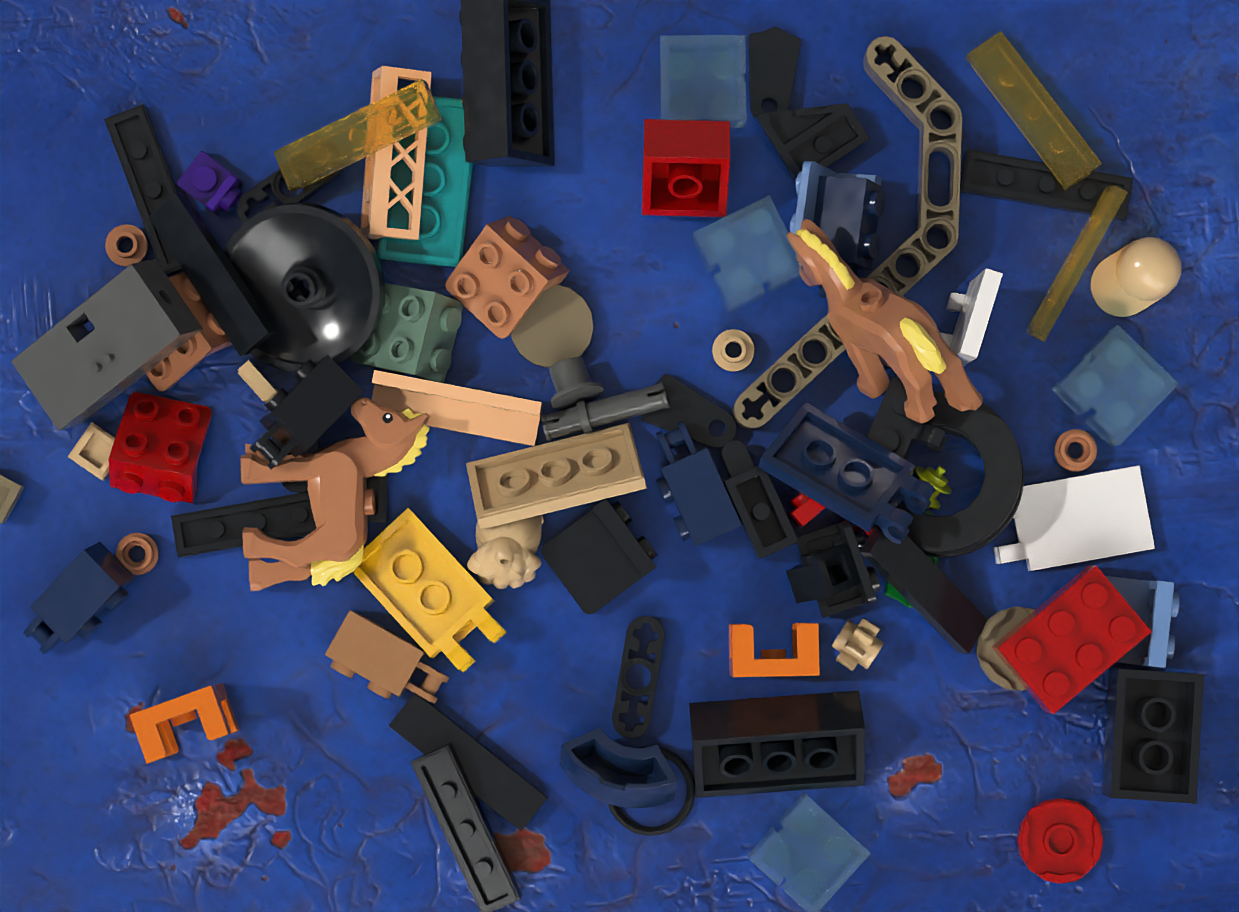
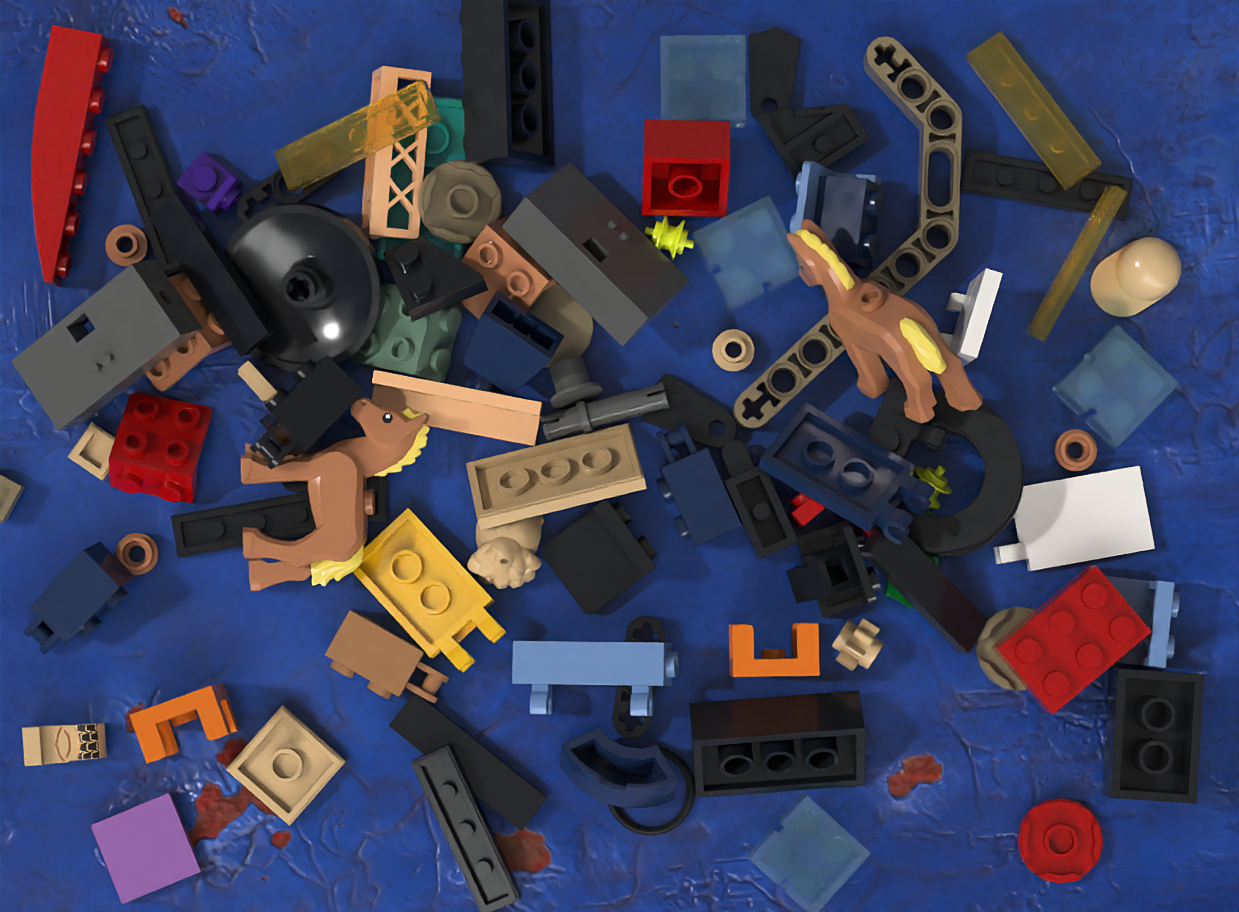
(63, 138): none -> red slope
(63, 743): none -> tan leg
(146, 848): none -> medium lavender tile
(286, 765): none -> tan tile
(431, 277): none -> black wing
(459, 201): none -> dark tan tile
(509, 346): none -> dark blue torso
(593, 664): none -> medium blue brick
(595, 253): none -> dark grey brick
(669, 237): none -> neon yellow wheel

